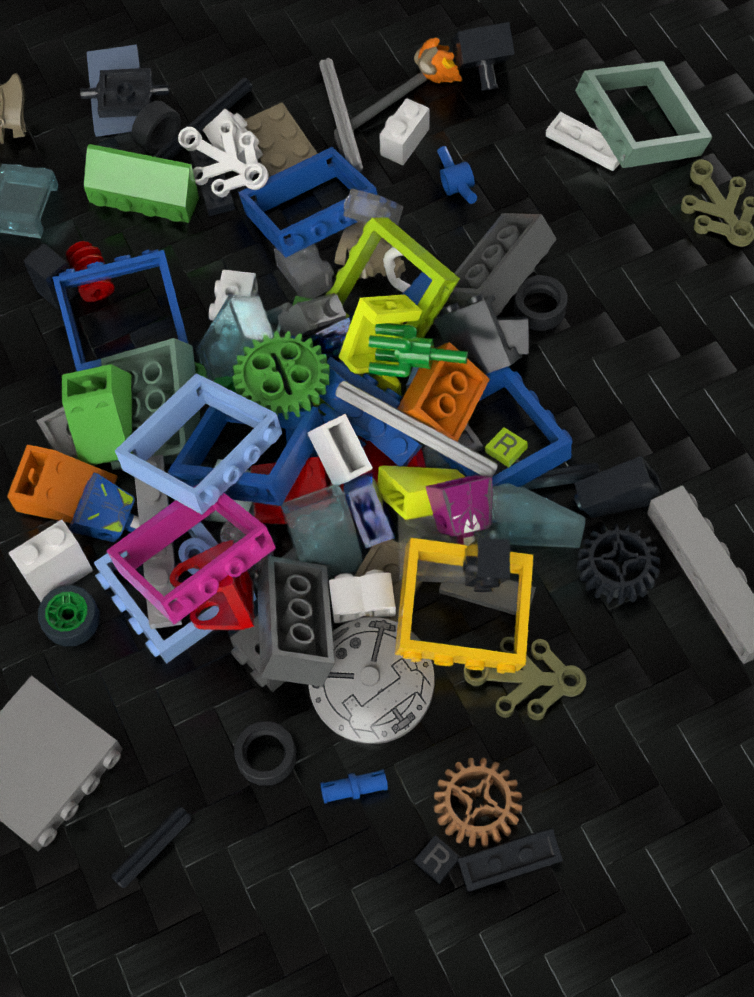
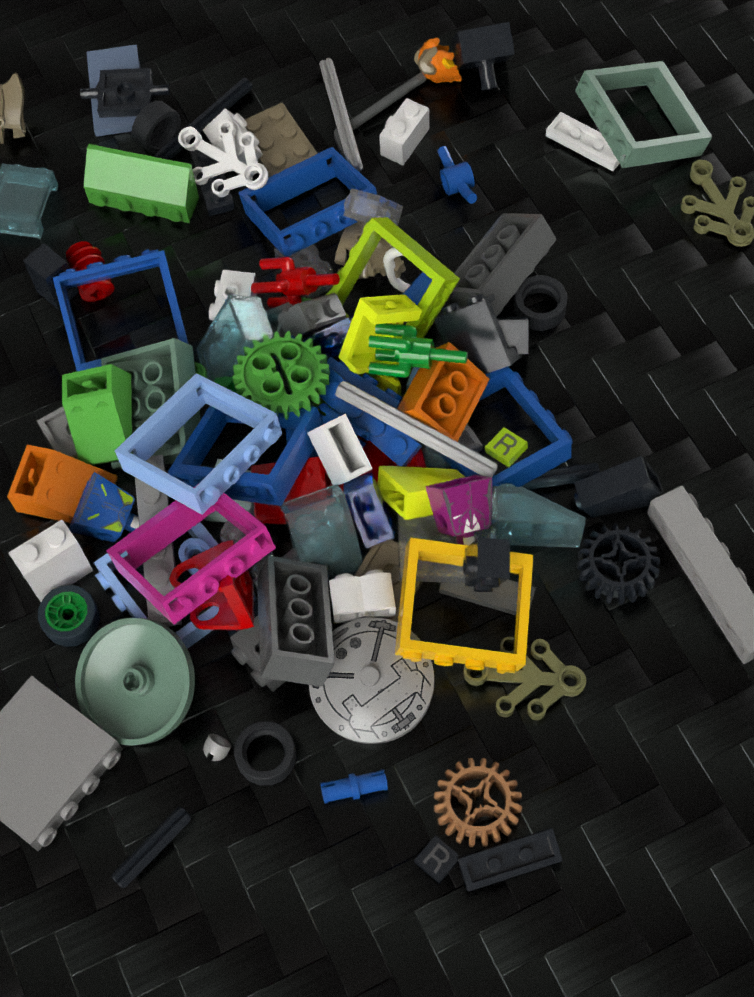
(135, 680): none -> sand green dish
(216, 746): none -> light grey hinge
(291, 281): none -> red plant

